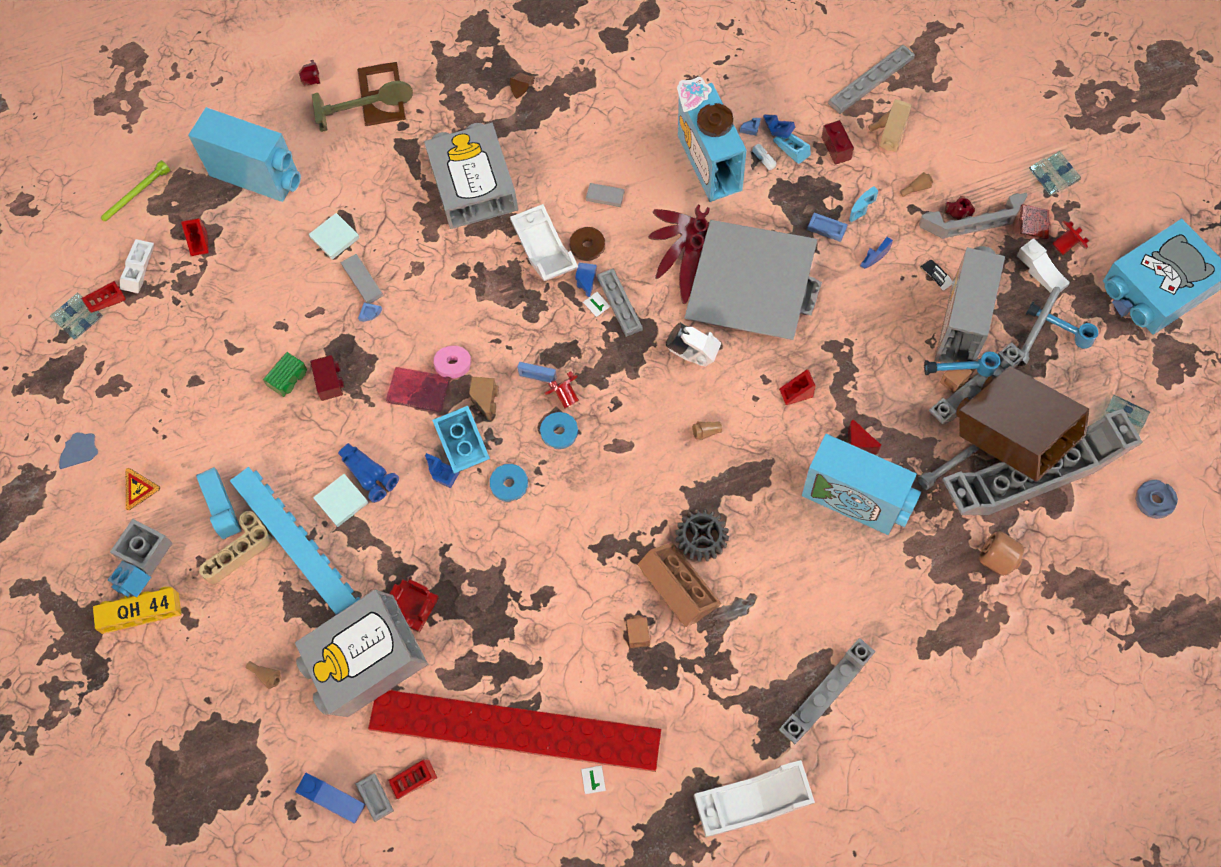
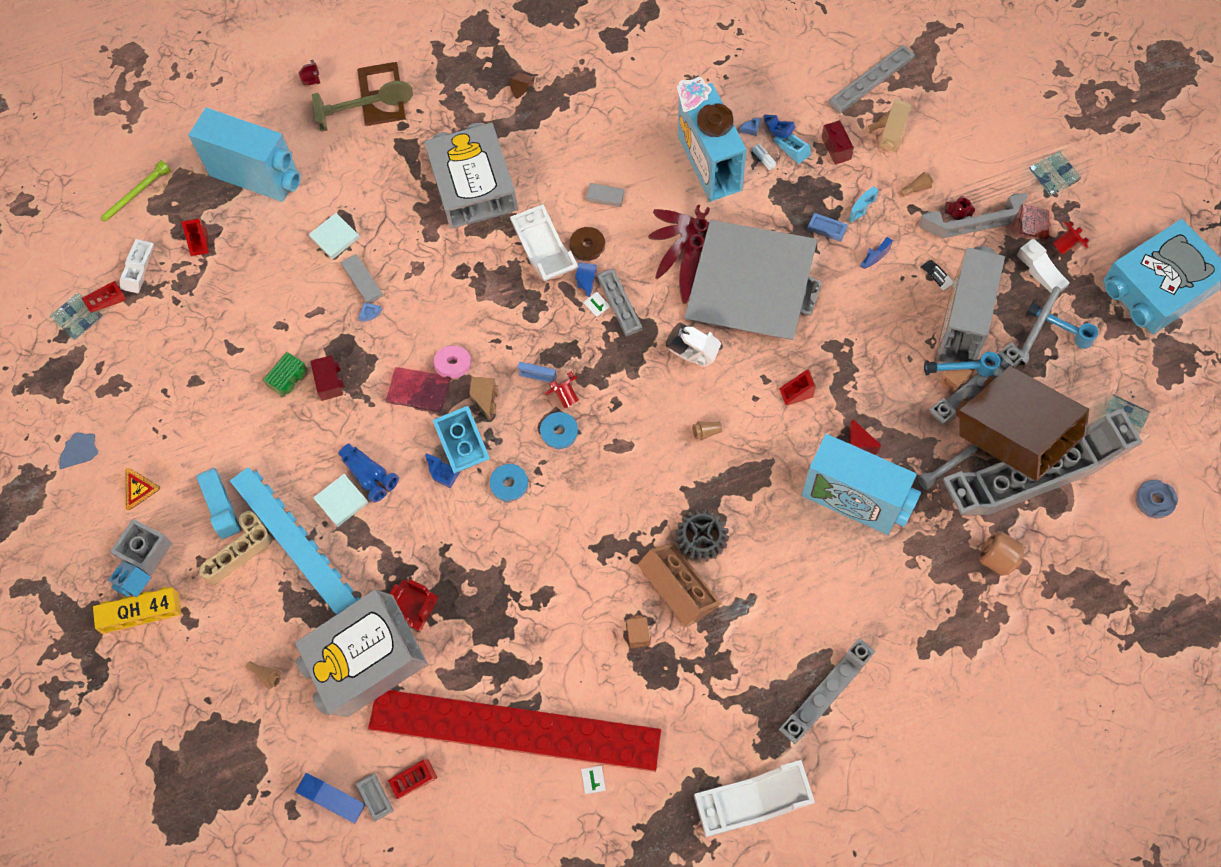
(1122, 306): medium blue tile -> none

